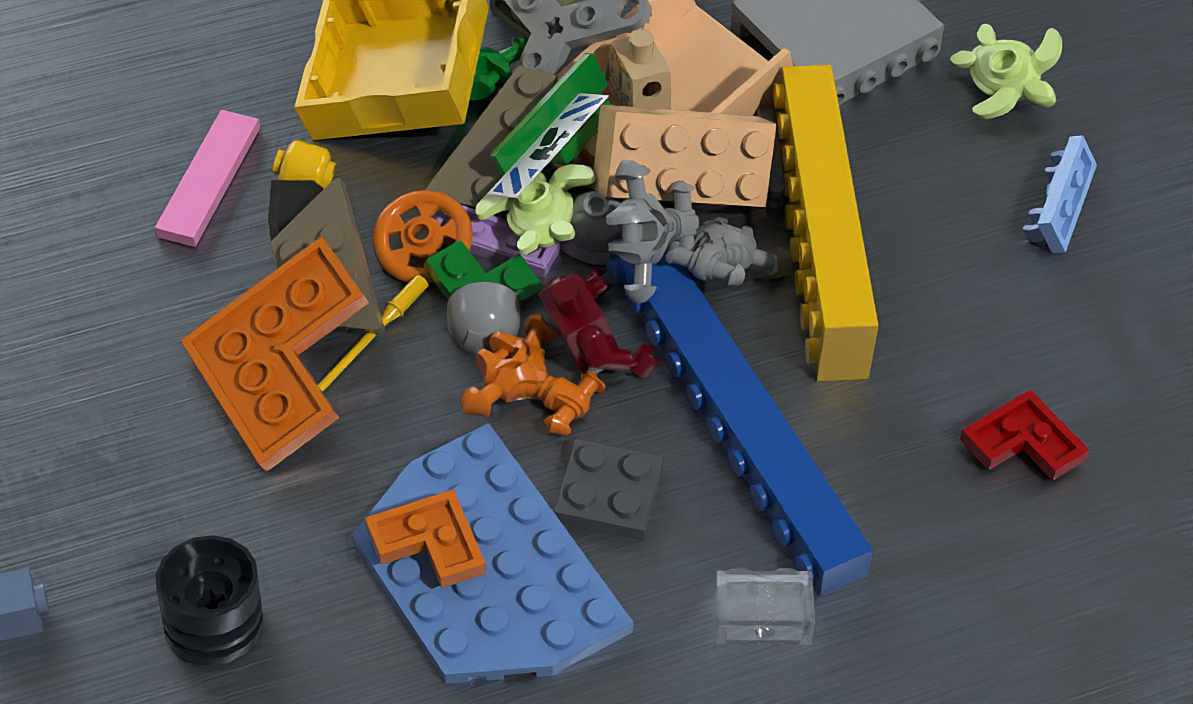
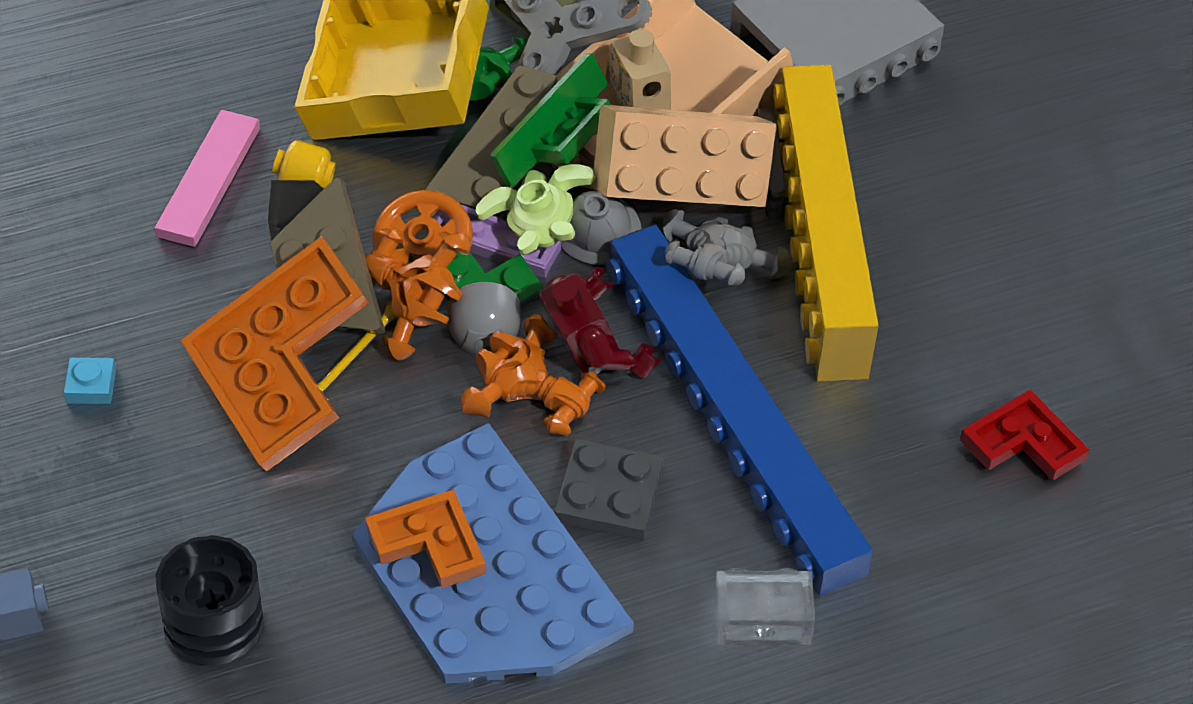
(90, 381): none -> medium azure plate
(415, 287): none -> orange piece
(547, 145): white sticker -> none
(649, 227): light grey piece -> none
(1010, 71): yellowish green animal -> none
(1064, 195): light blue plate -> none

